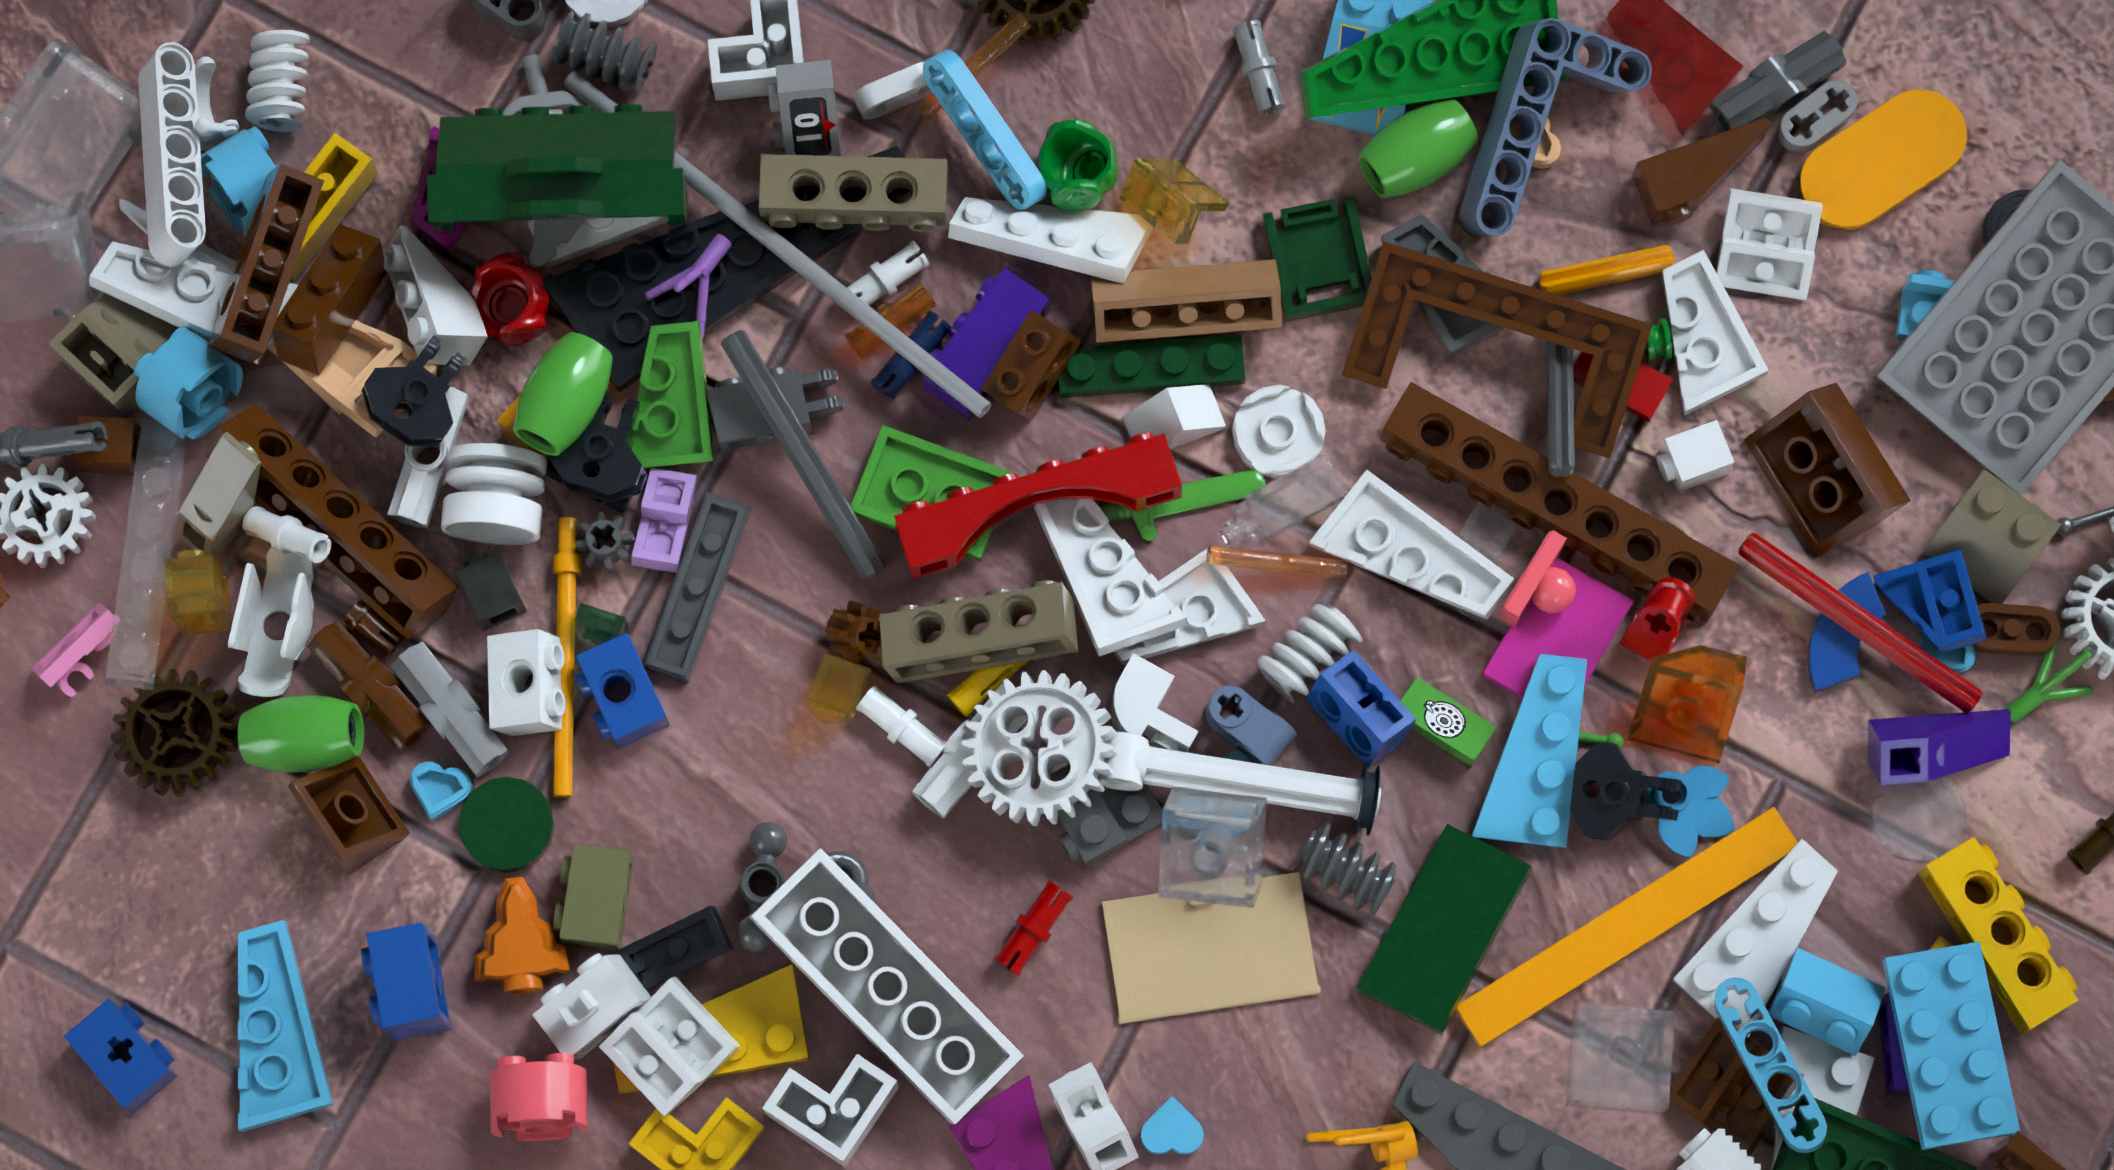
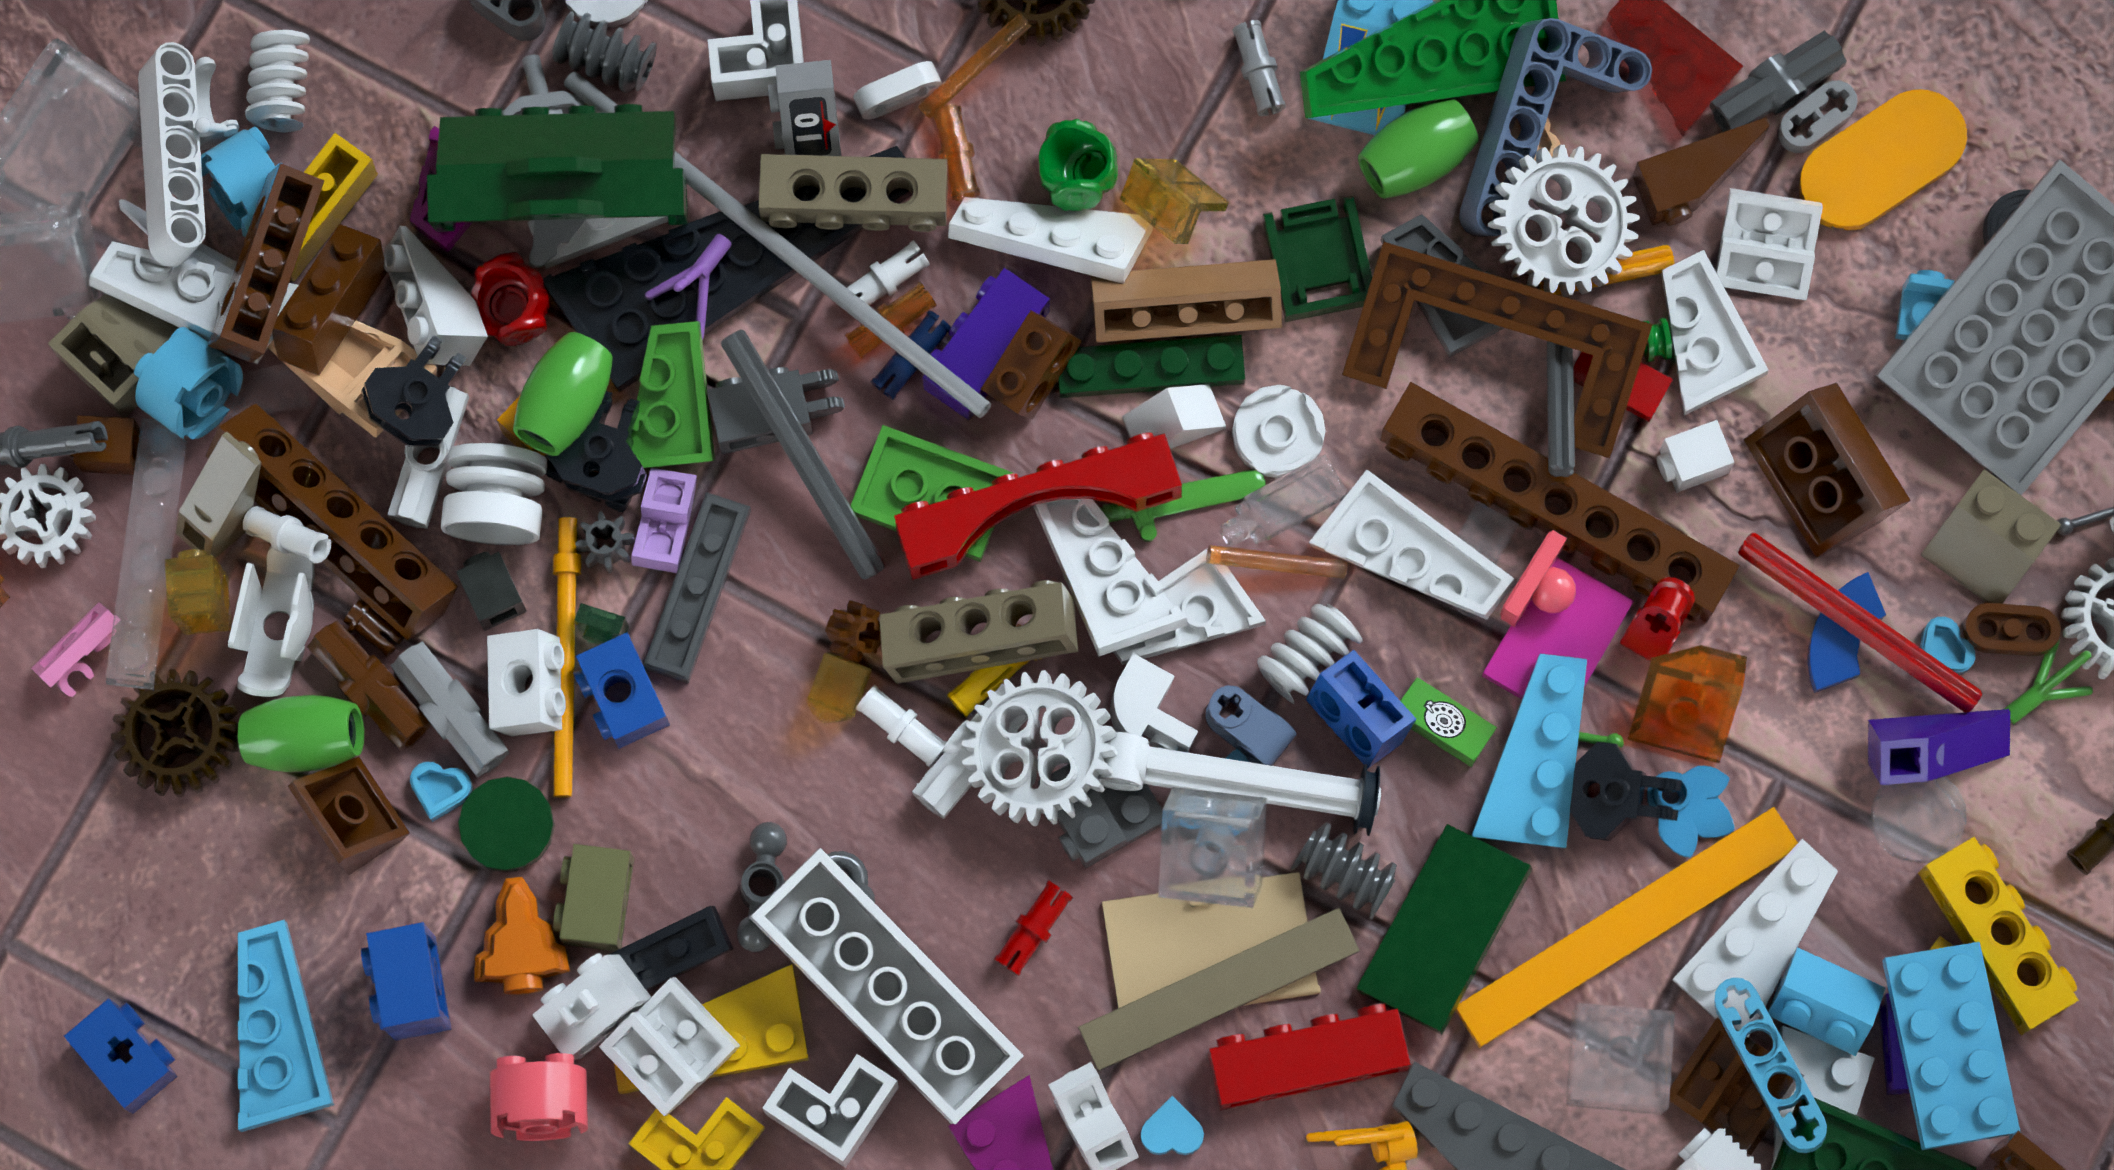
(955, 90): medium azure beam -> none
(956, 151): none -> clear orange pin
(1218, 989): none -> dark tan tile
(1308, 1058): none -> red brick
(1580, 183): none -> white gear
(1936, 600): blue wing -> none

